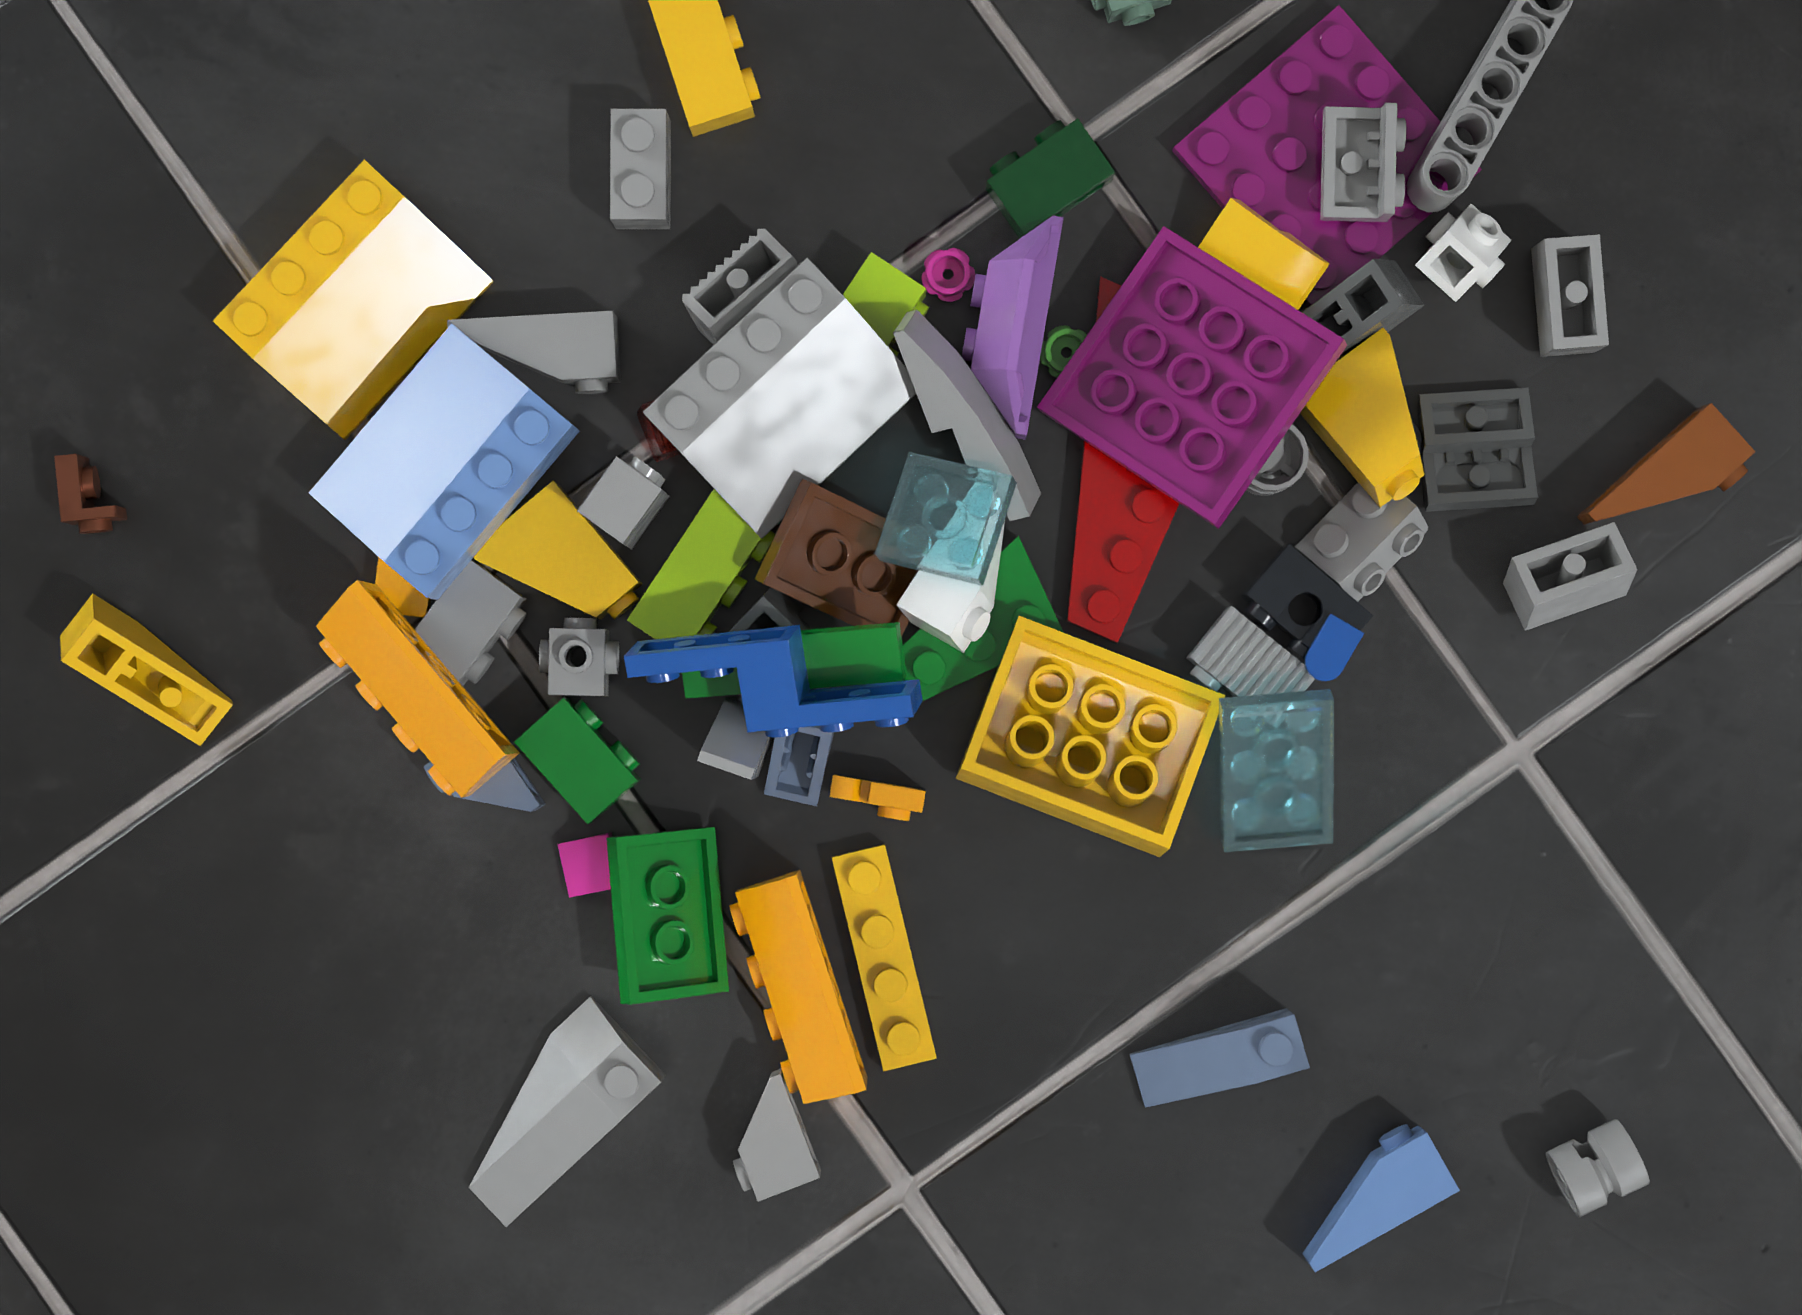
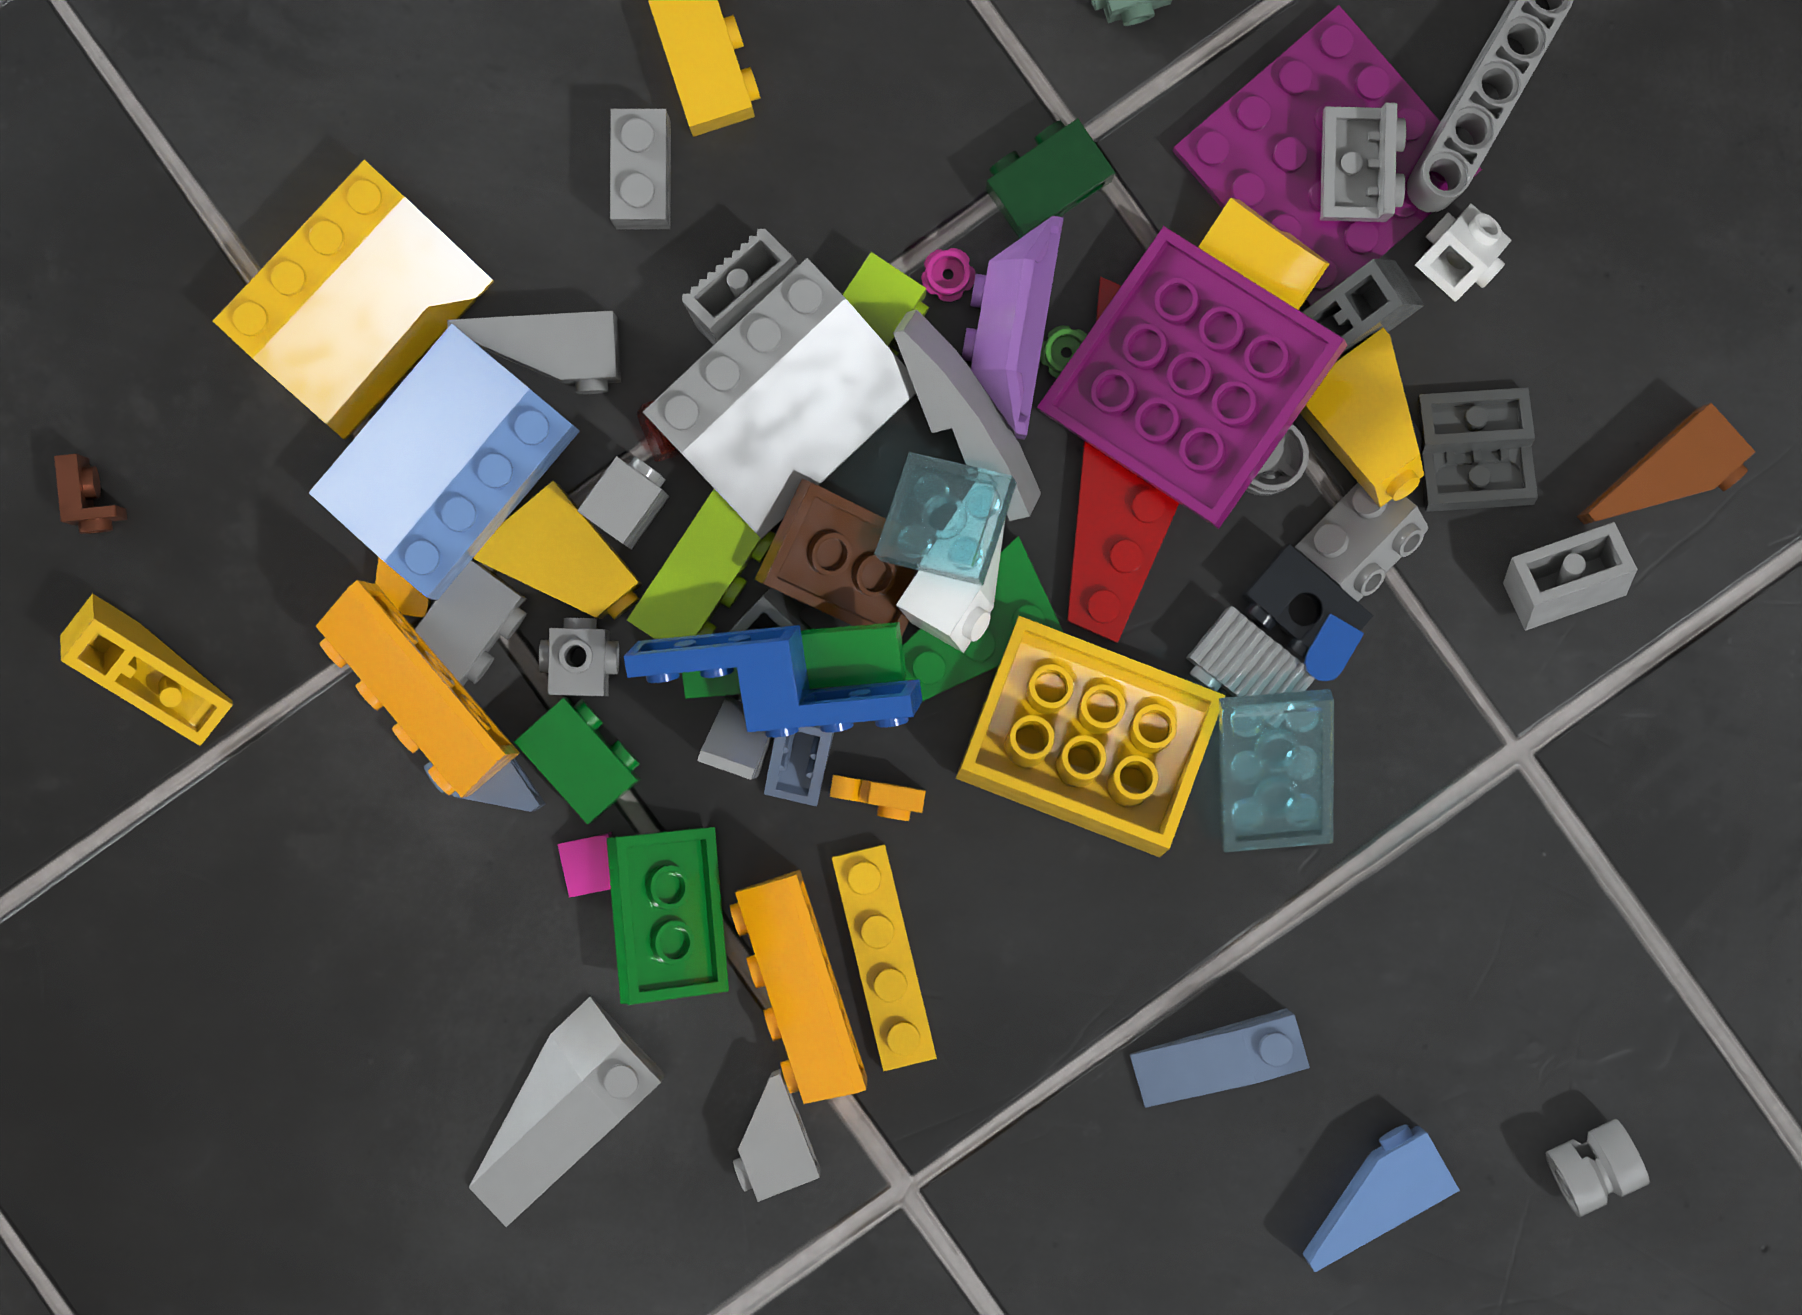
(1570, 295): light grey brick -> none

